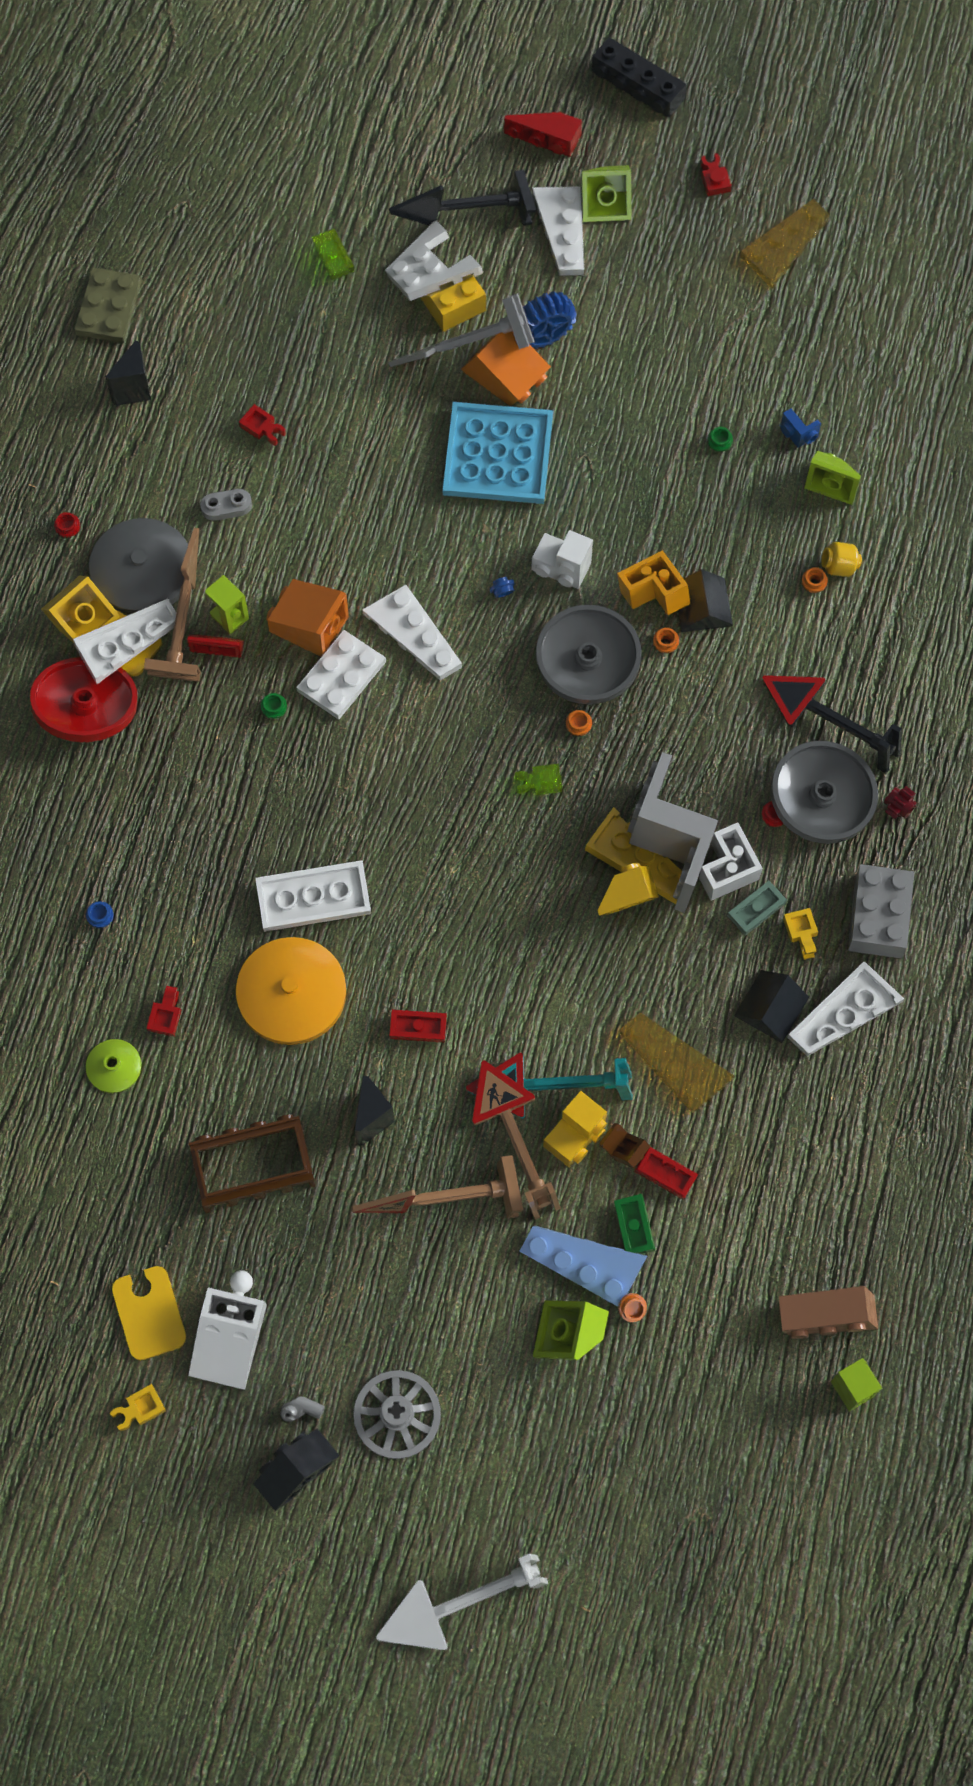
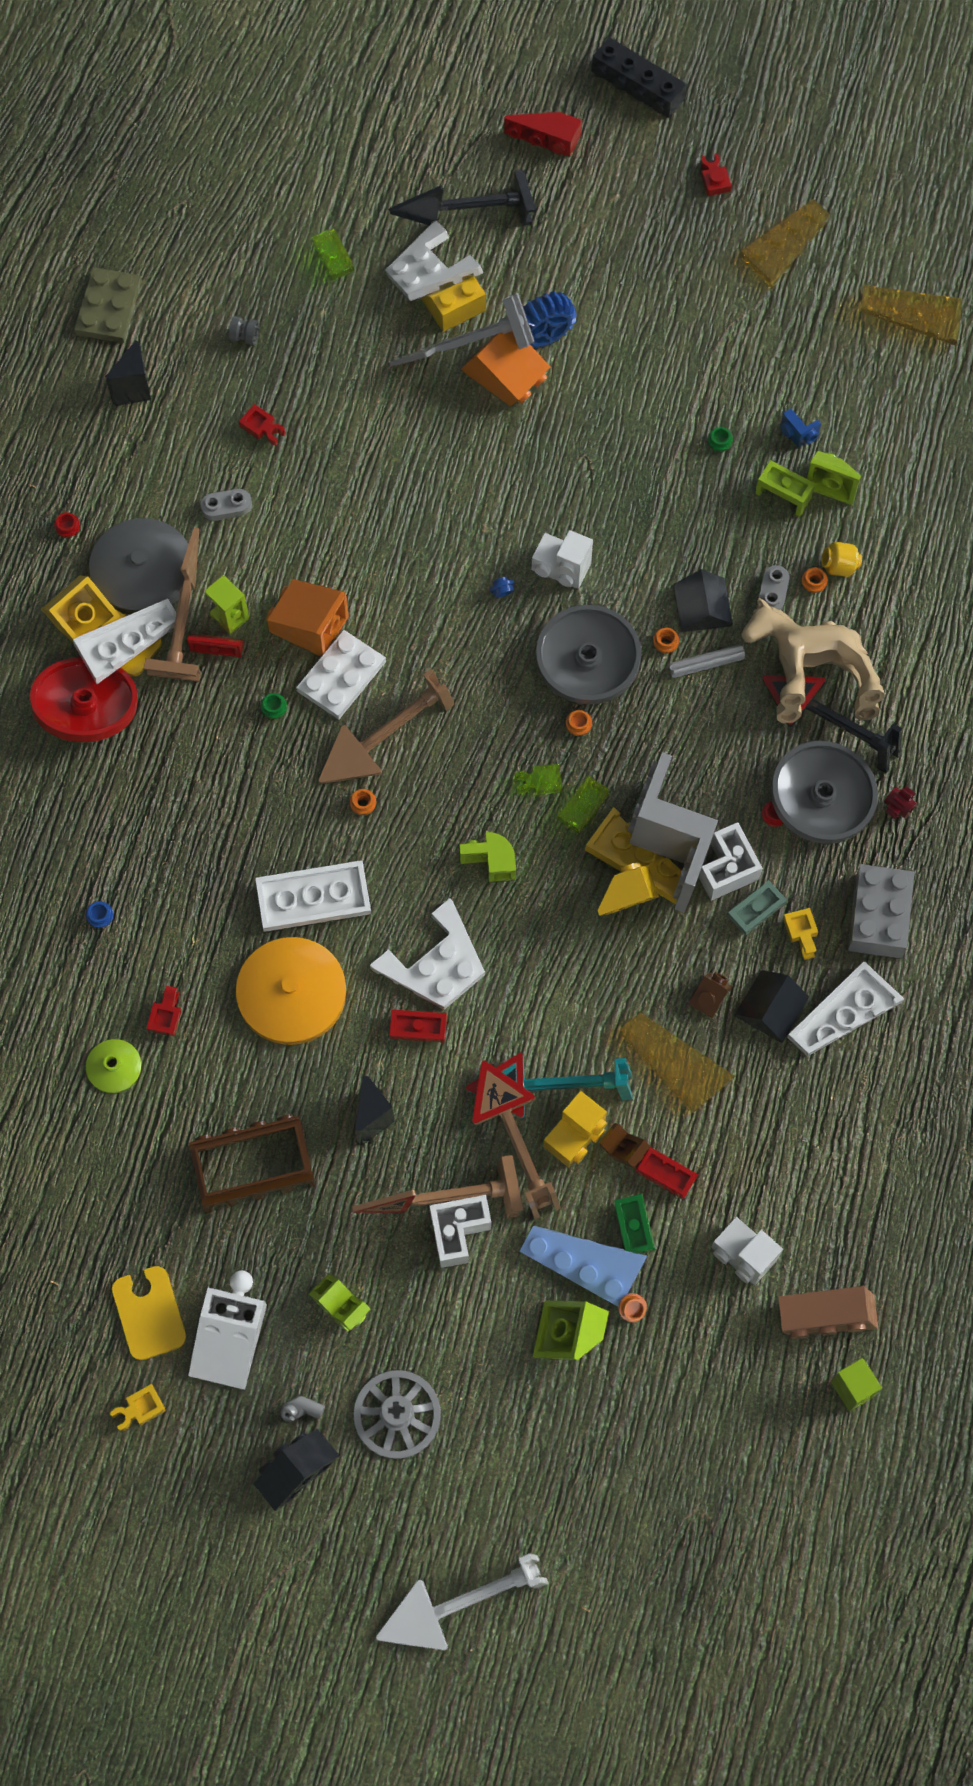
(243, 330): none -> dark grey wheel
(339, 1302): none -> lime brick
(350, 757): none -> medium nougat piece
(362, 794): none -> orange plate
(412, 628): white wing -> none
(442, 972): none -> white wing
(454, 1221): none -> white brick
(496, 852): none -> lime brick
(498, 452): medium azure plate -> none
(562, 222): white wing -> none
(583, 804): none -> clear neon green plate
(607, 194): lime slope -> none
(654, 579): light orange brick -> none
(706, 661): none -> light grey axle
(710, 993): none -> reddish brown bracket
(746, 1251): none -> white brick
(775, 587): none -> light grey plate
(786, 485): none -> lime panel
(811, 647): none -> tan animal
(919, 312): none -> clear yellow wing

